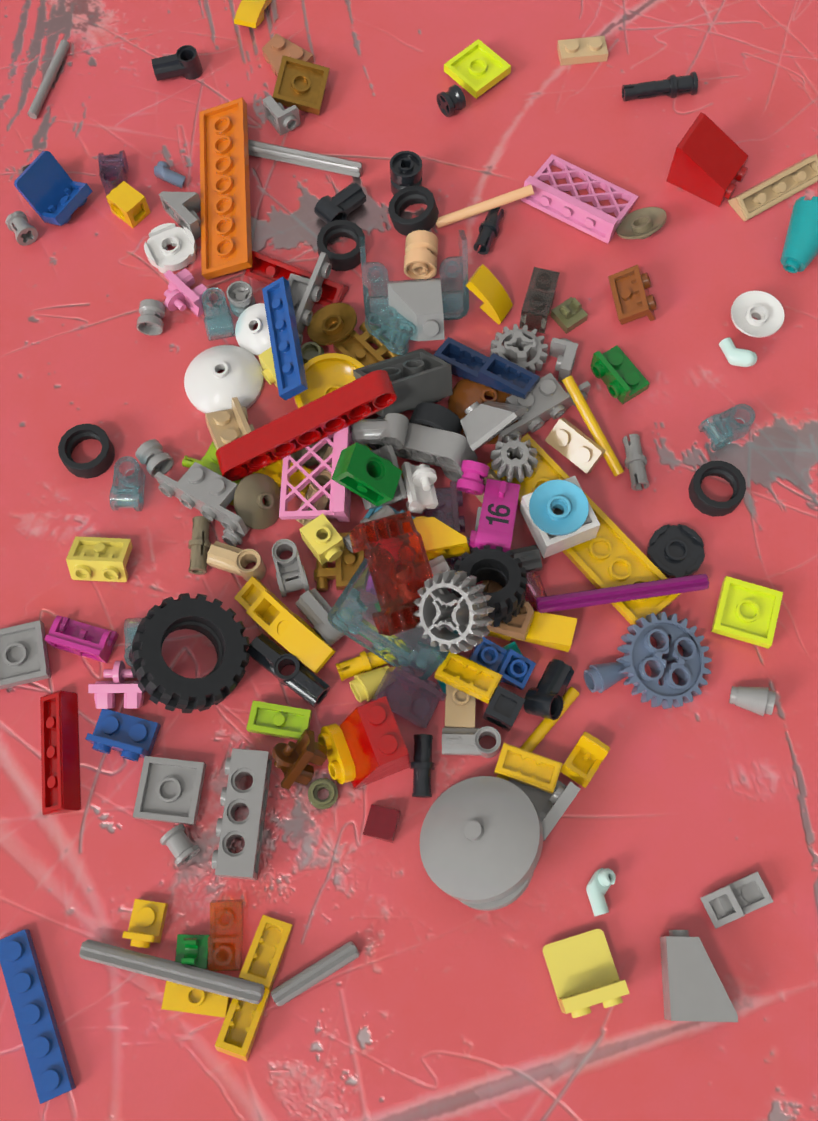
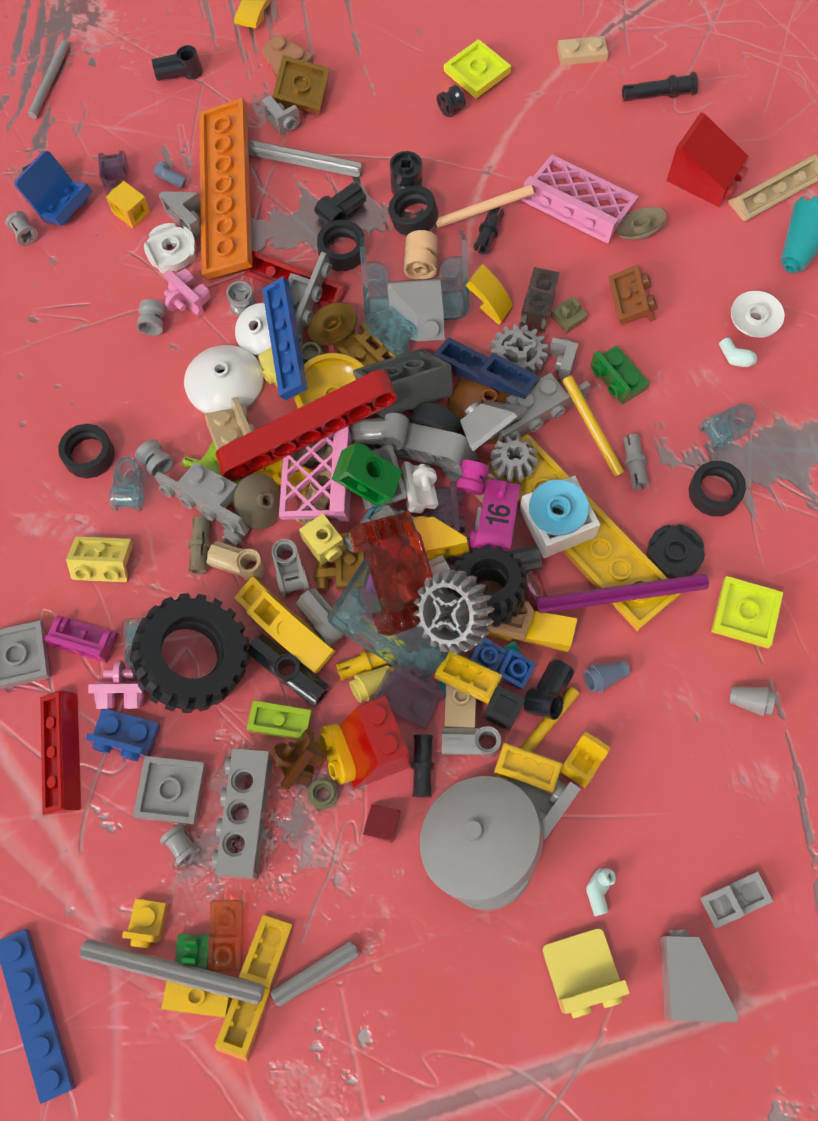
(217, 315): clear light blue piece -> none
(575, 445): plate -> none
(664, 660): sand blue gear -> none

